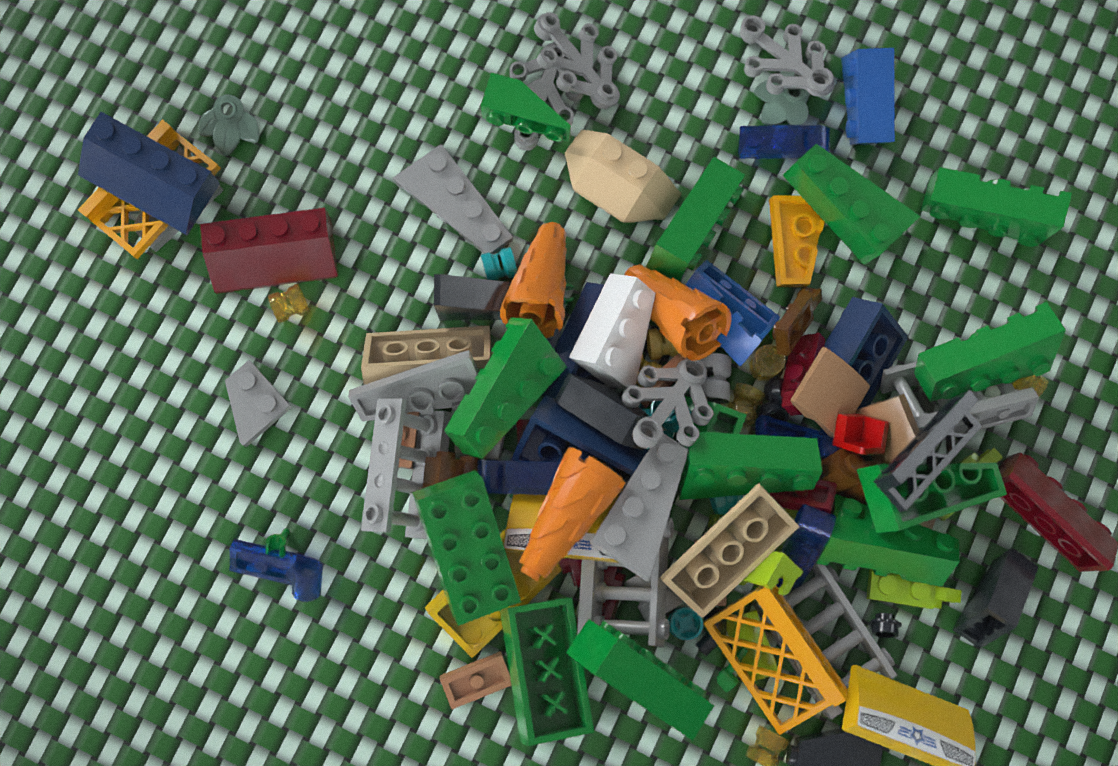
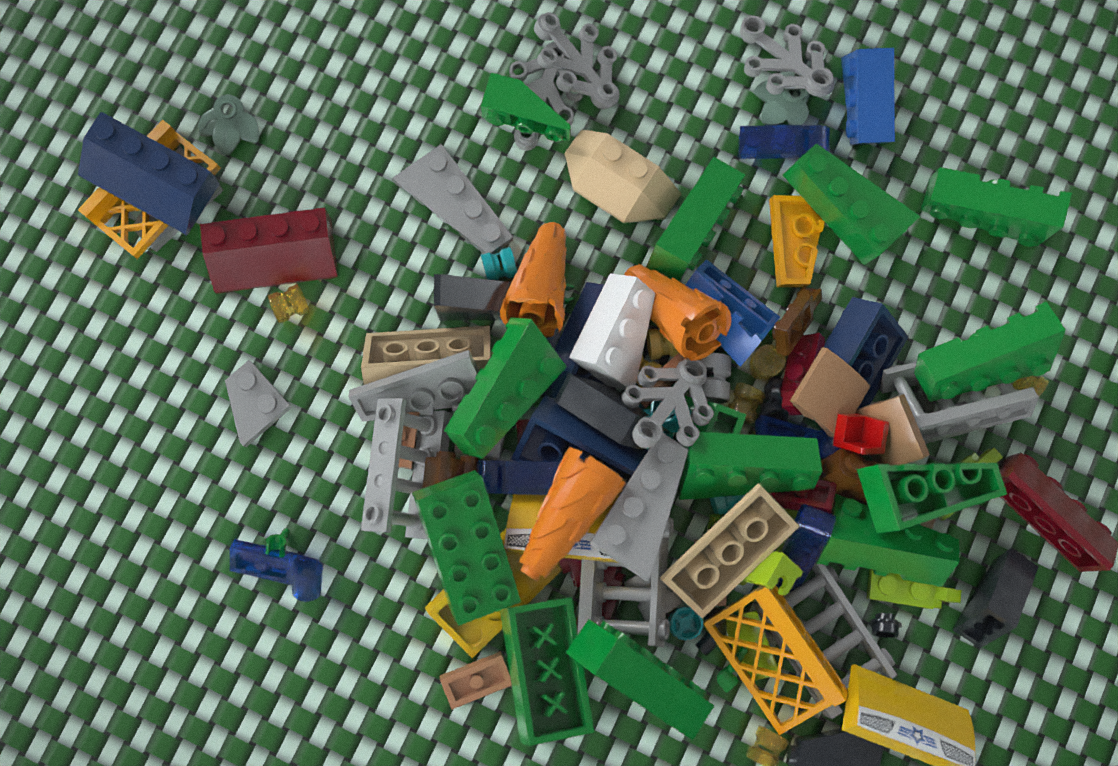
(923, 446): fence -> none

